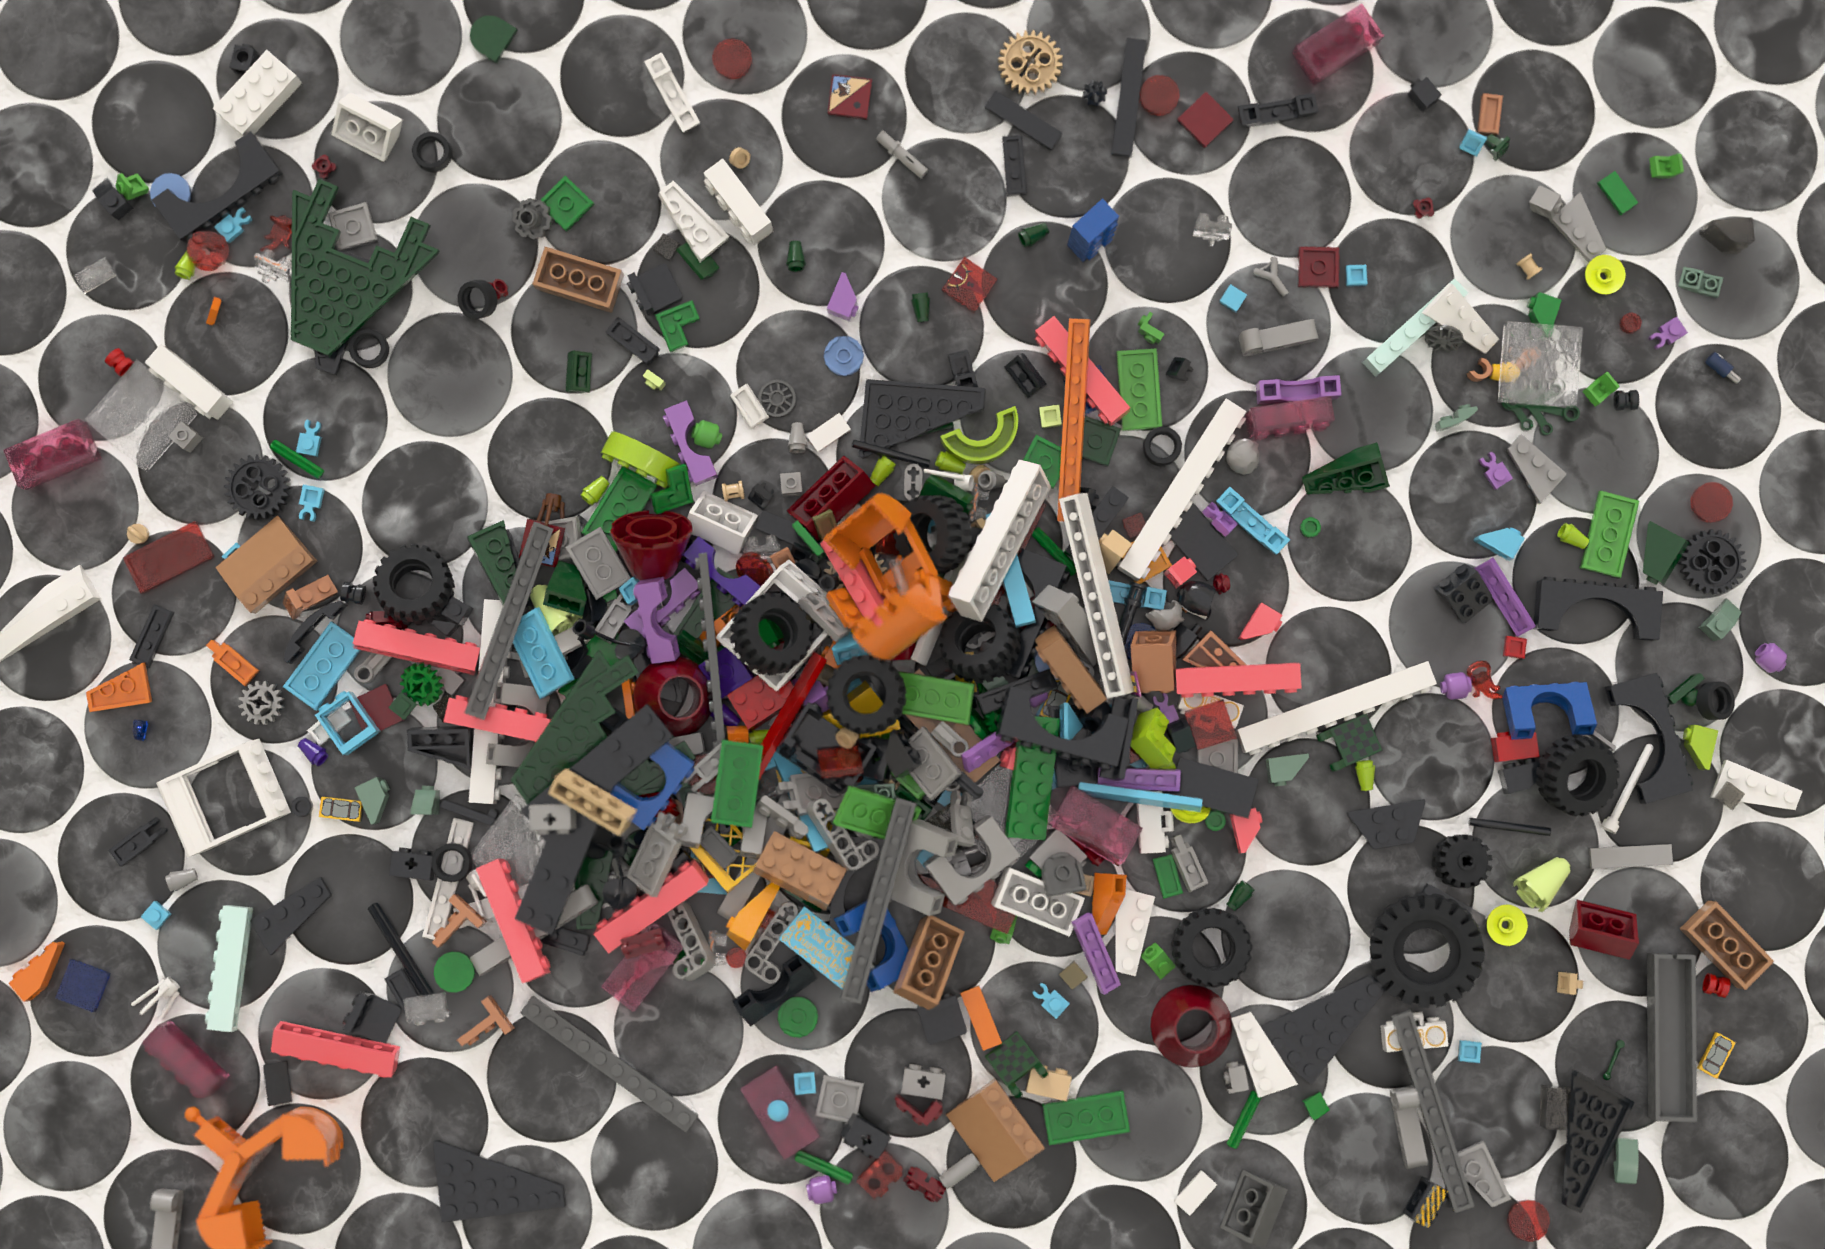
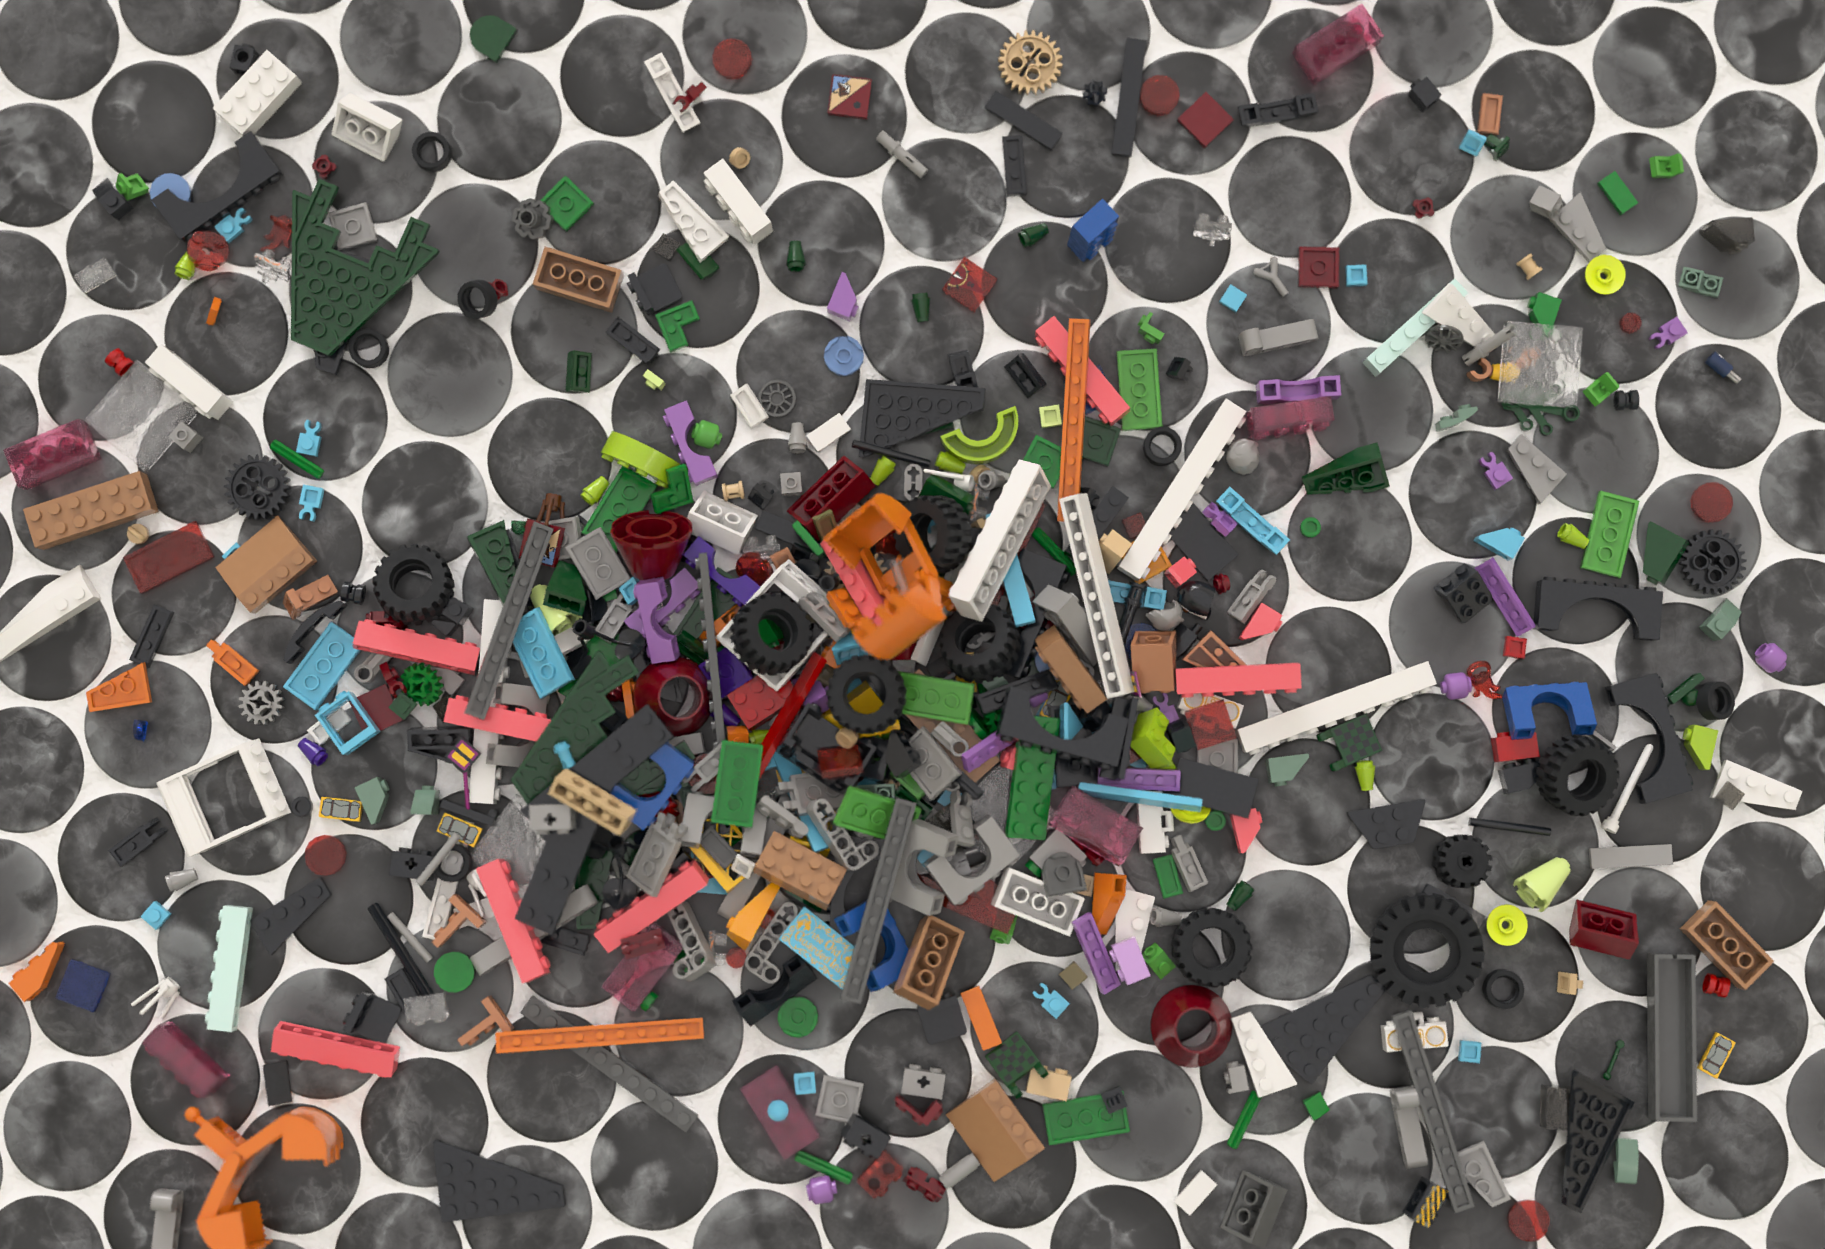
(90, 510): none -> medium nougat brick
(325, 855): none -> clear red tile
(391, 677): none -> dark red plate
(409, 937): none -> light grey bar
(438, 859): none -> light grey bar
(463, 757): none -> piece
(467, 831): none -> tile
(518, 527): none -> clear green hinge
(564, 754): none -> medium azure pin
(599, 1035): none -> orange plate
(616, 694): none -> dark red plate
(649, 1001): none -> green tile
(693, 93): none -> dark red plate
(743, 866): none -> white slope
(1114, 1100): none -> black tile
(1129, 960): none -> lavender brick
(1162, 917): none -> light grey cone
(1251, 596): none -> light grey hinge
(1483, 349): none -> light grey pin
(1519, 989): none -> black tyre

